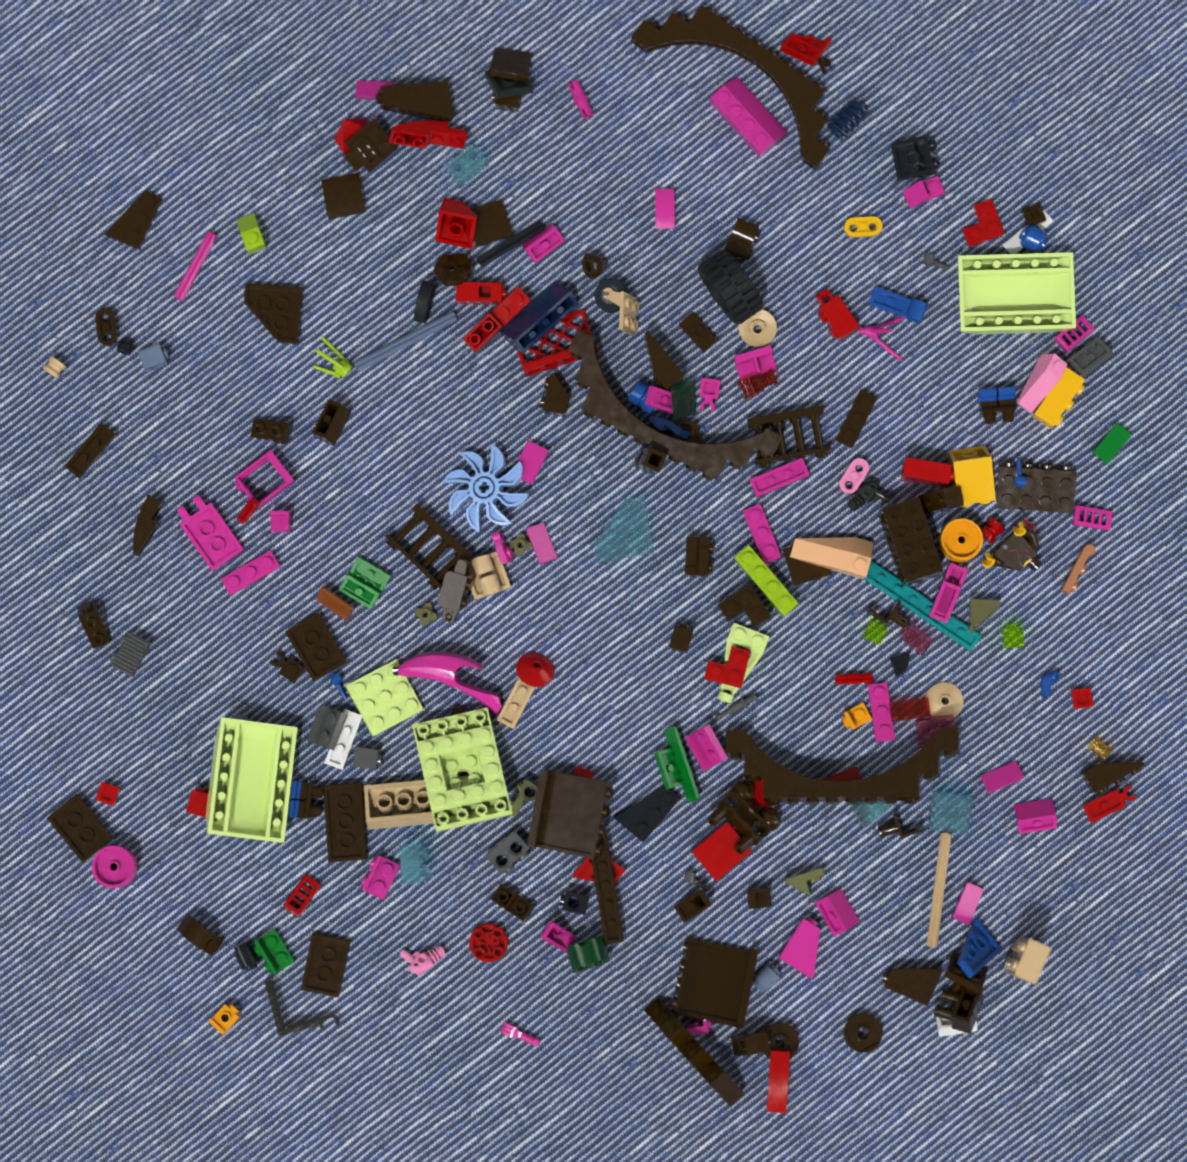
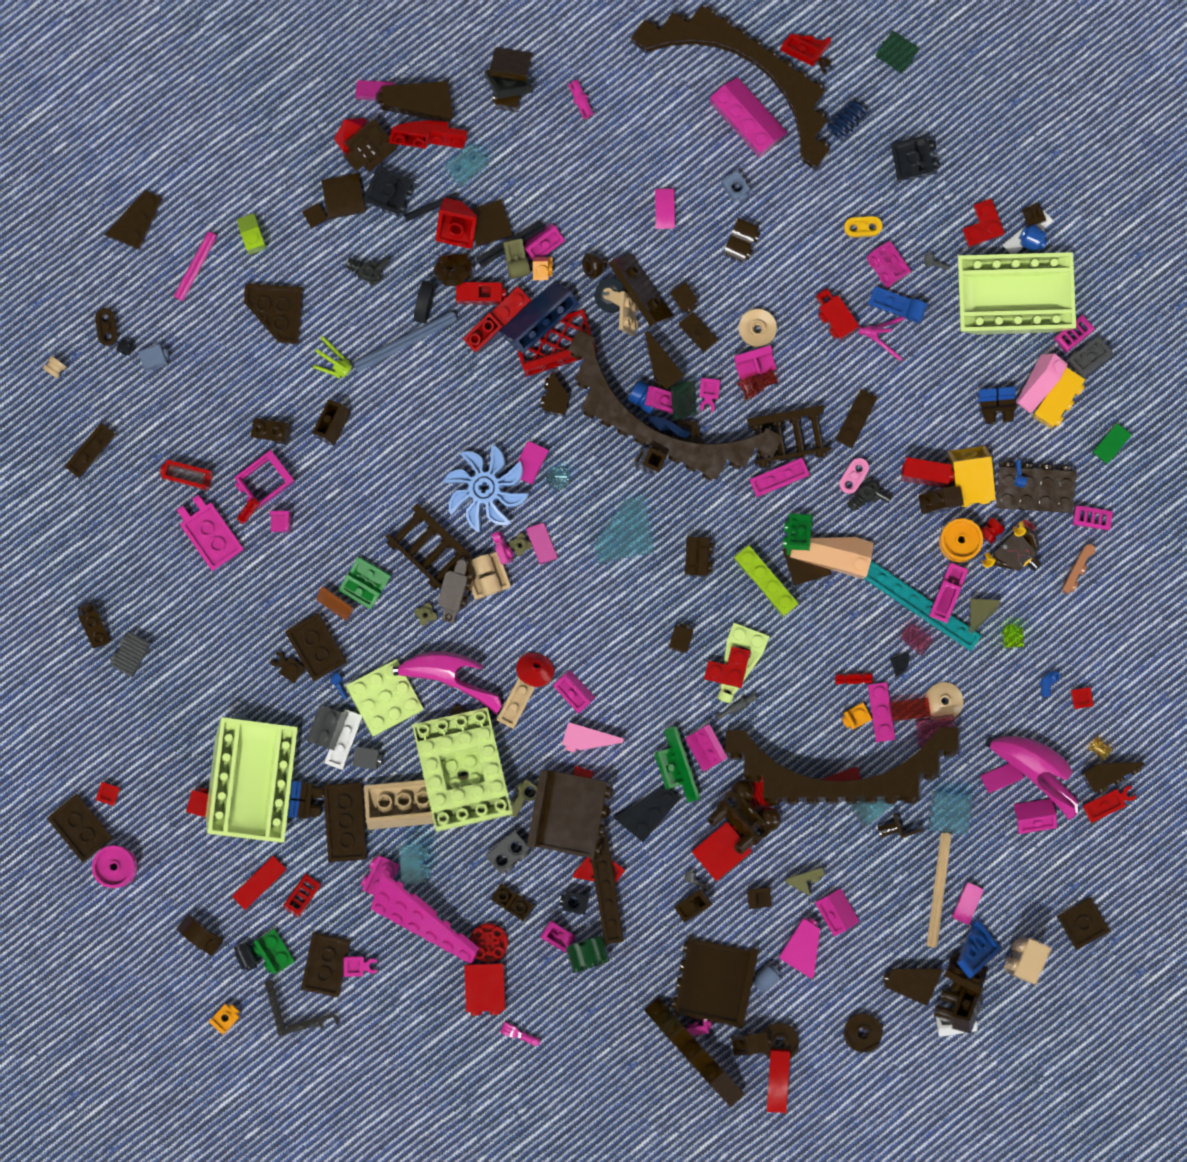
(145, 524): dark brown slope -> none
(186, 475): none -> red window
(250, 573): dark pink plate -> none
(259, 883): none -> red tile
(315, 215): none -> dark brown tile
(354, 966): none -> dark pink plate
(367, 271): none -> pearl dark grey piece
(389, 191): none -> black plate
(419, 918): none -> dark pink wing
(423, 961): bright pink piece -> none
(429, 207): none -> black piece
(484, 988): none -> red brick
(515, 258): none -> olive plate
(542, 268): none -> light orange brick
(558, 477): none -> clear light blue gear
(574, 691): none -> dark pink slope
(584, 738): none -> bright pink slope
(640, 289): none -> dark brown plate
(684, 299): none -> dark brown brick
(730, 286): black tyre -> none
(736, 178): none -> sand blue brick
(745, 602): dark brown brick -> none
(762, 533): dark pink plate -> none
(798, 532): none -> green bracket
(875, 632): clear neon green plate -> none
(888, 264): none -> dark pink bracket
(892, 614): dark brown bracket -> none
(897, 52): none -> clear green piece
(910, 542): dark brown brick -> none
(923, 192): dark pink slope -> none
(1039, 765): none -> dark pink piece
(1083, 923): none -> dark brown tile

